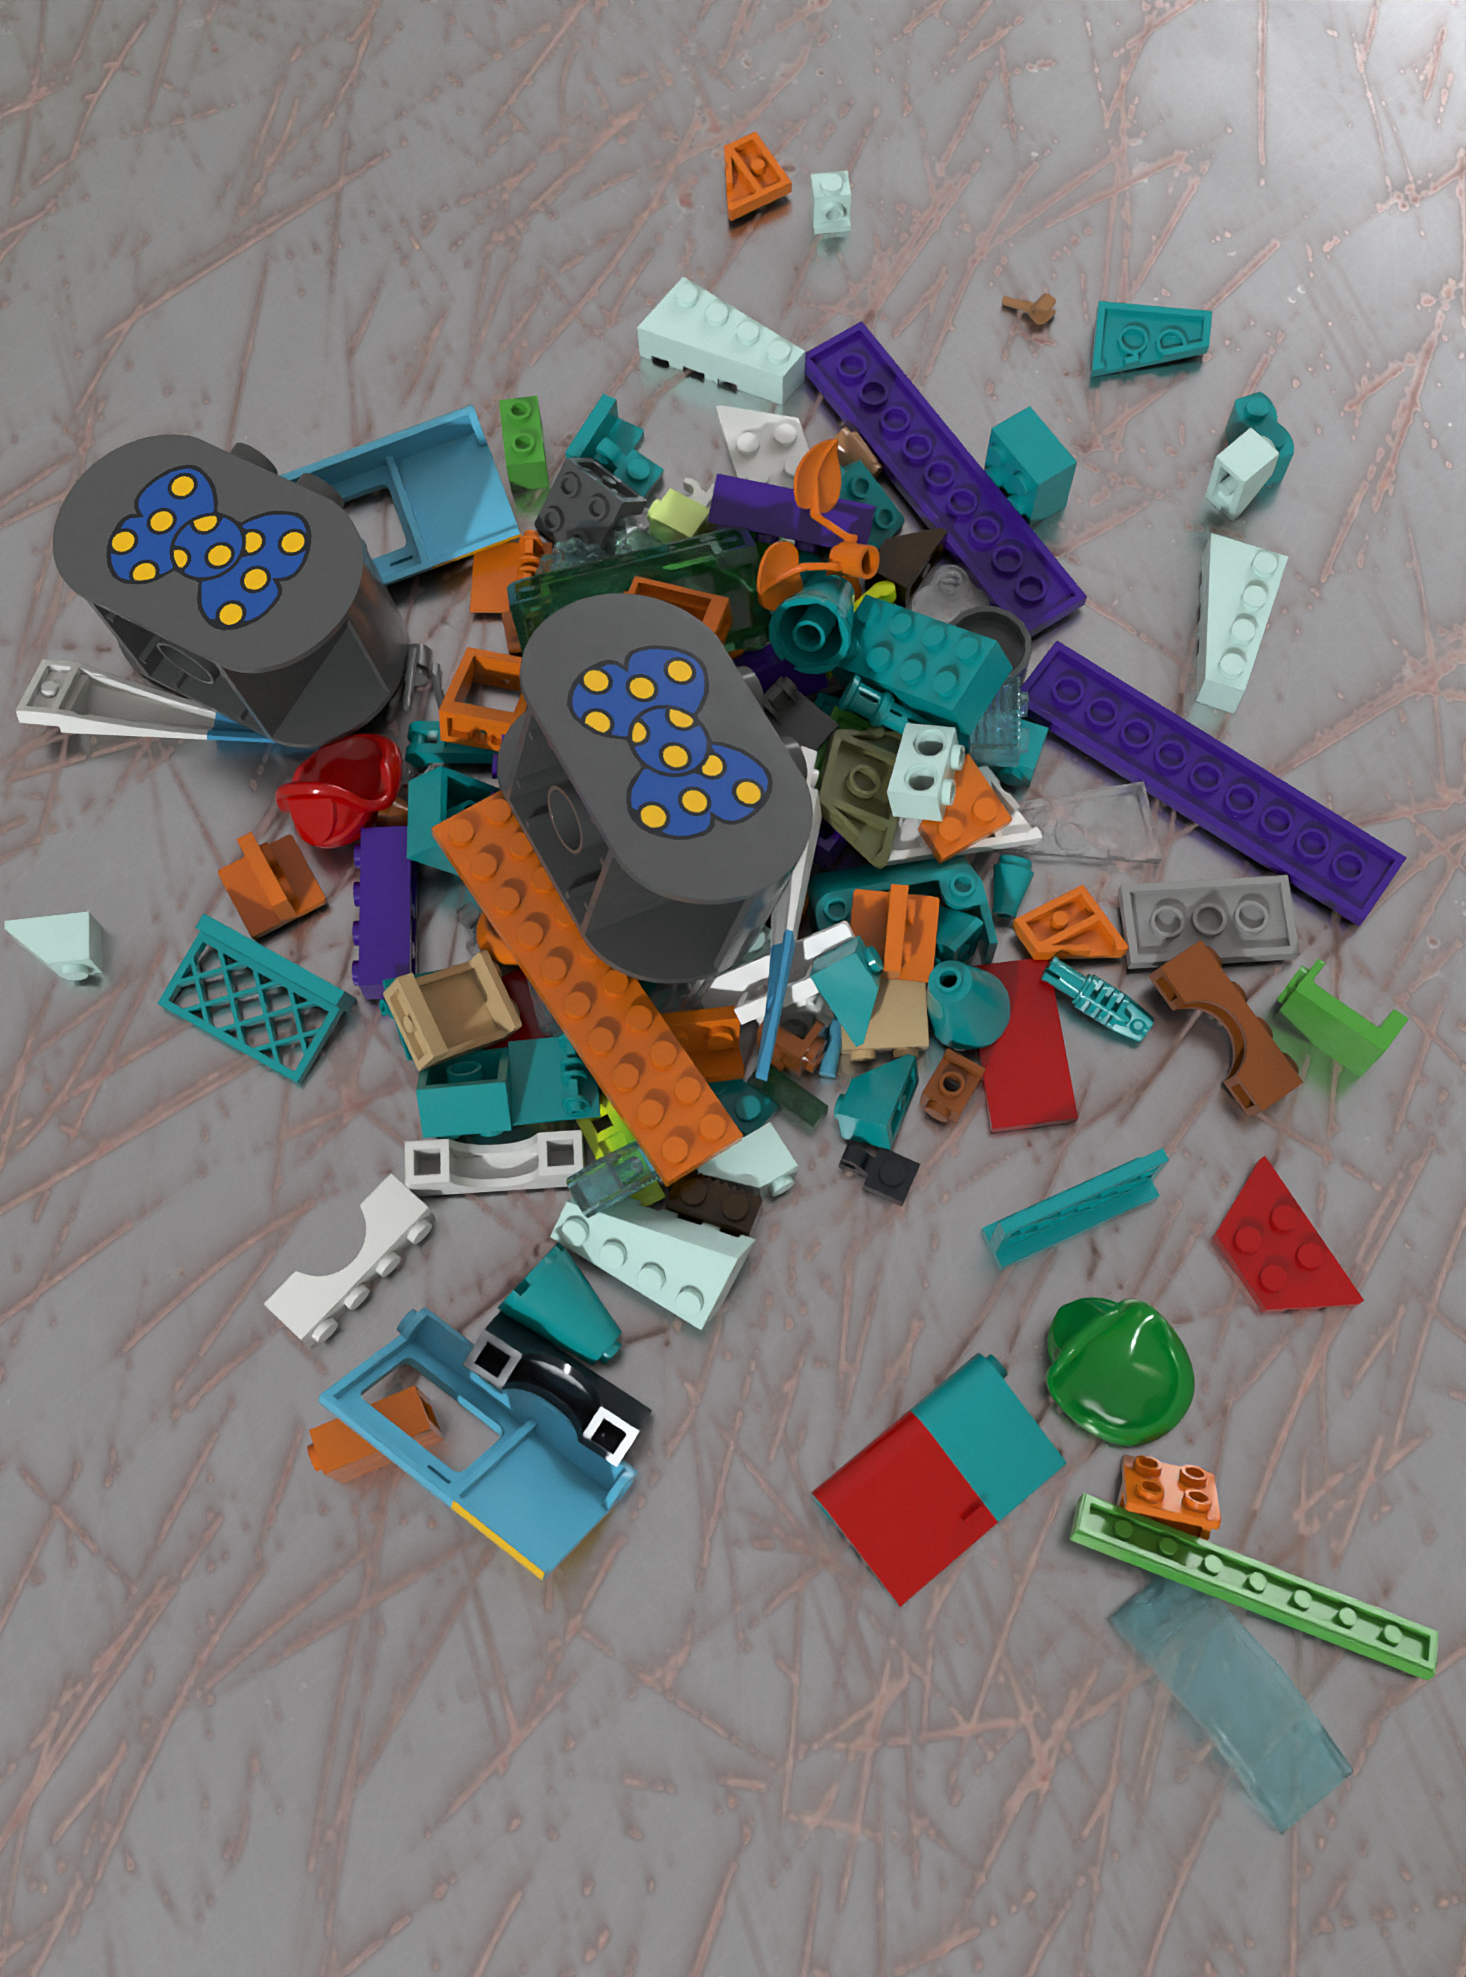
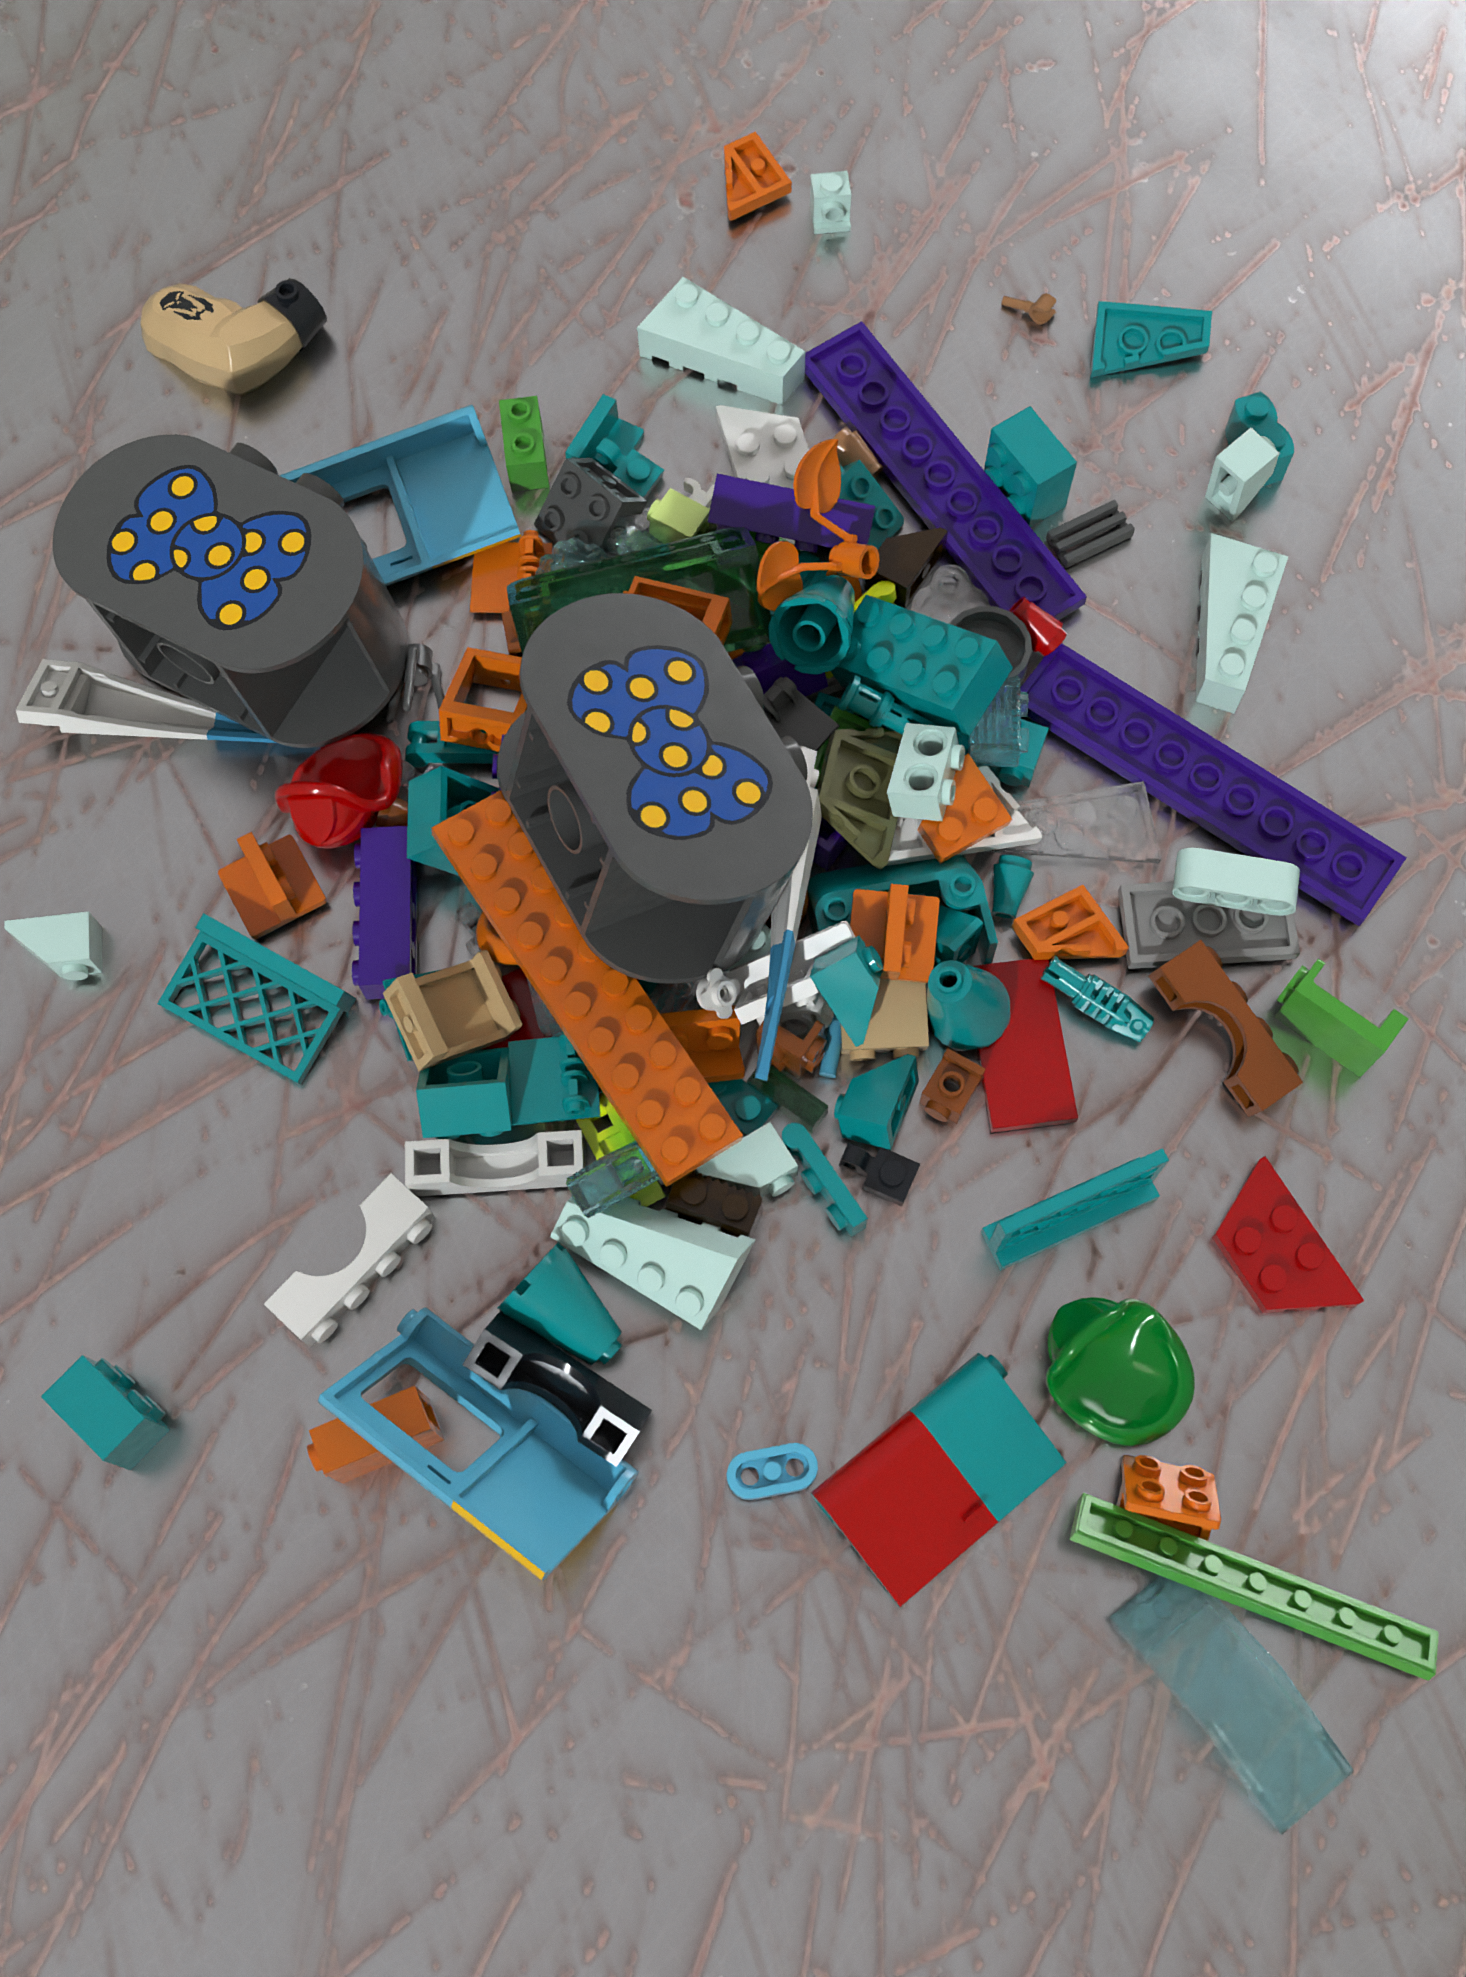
(106, 1412): none -> teal brick
(228, 343): none -> tan piece
(718, 993): none -> white plate
(772, 1472): none -> medium azure plate
(822, 1178): none -> teal plate
(1043, 628): none -> red cone
(1086, 520): none -> dark grey tile
(1236, 881): none -> light aqua beam

